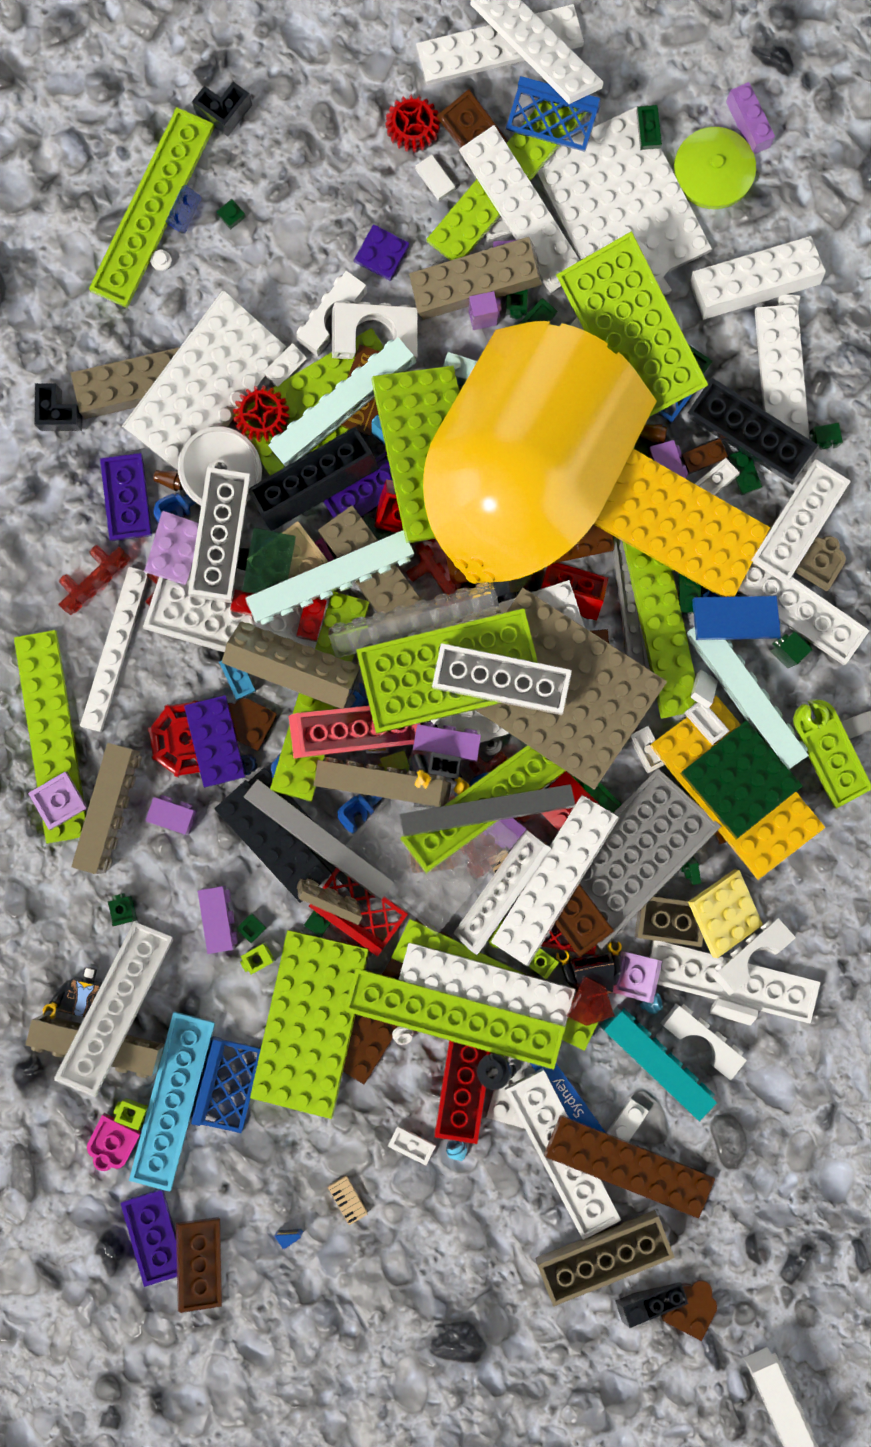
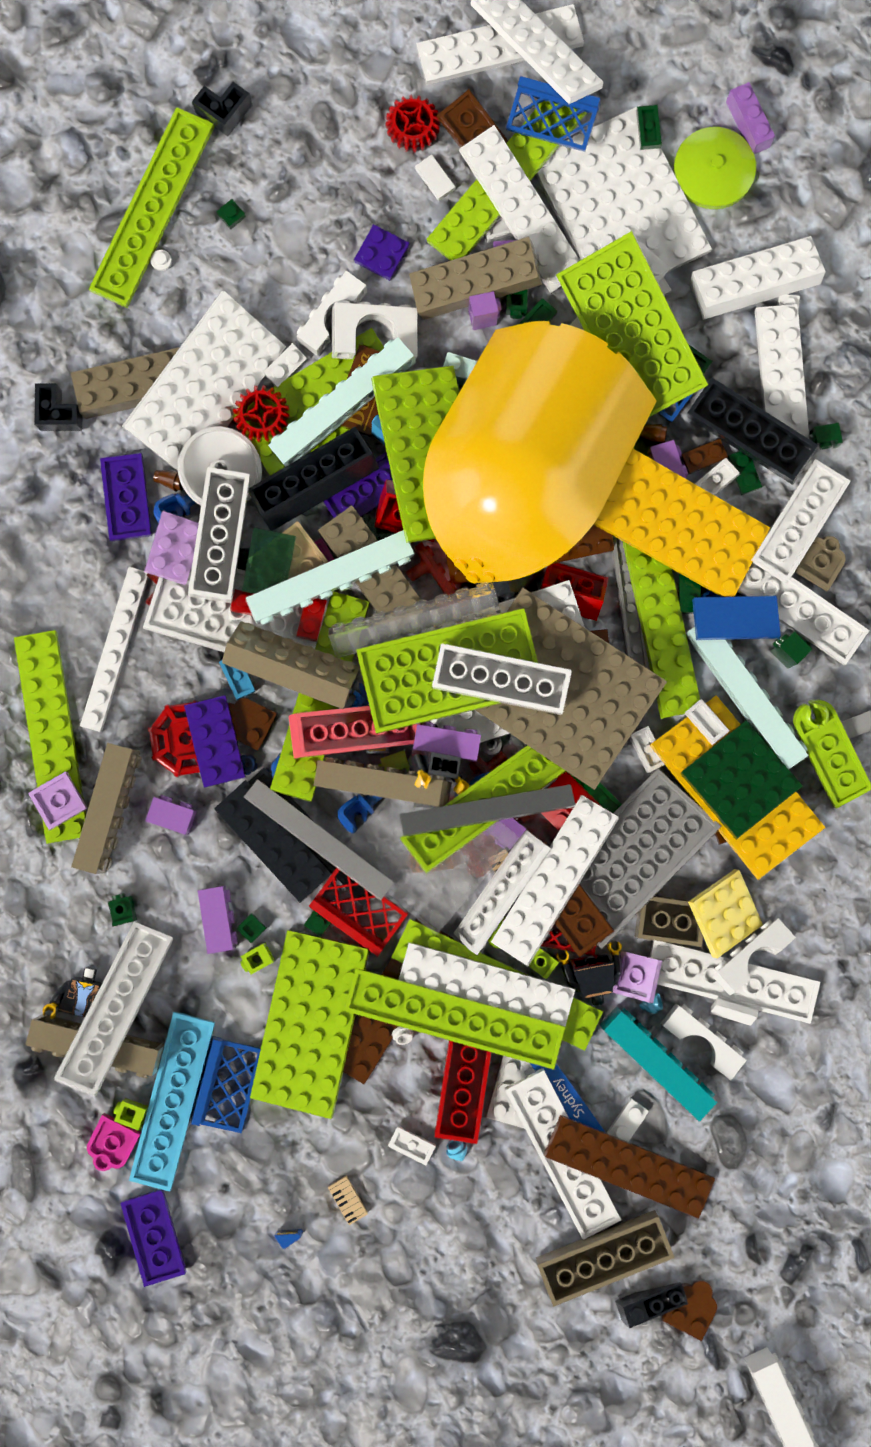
(89, 586): clear red plate -> none
(183, 209): clear blue plate -> none
(198, 1264): reddish brown tile -> none
(329, 900): dark tan plate -> none
(492, 1065): black piece -> none
(590, 1003): clear red plate -> none
(692, 871): dark green plate -> none
(704, 689): white tile -> none

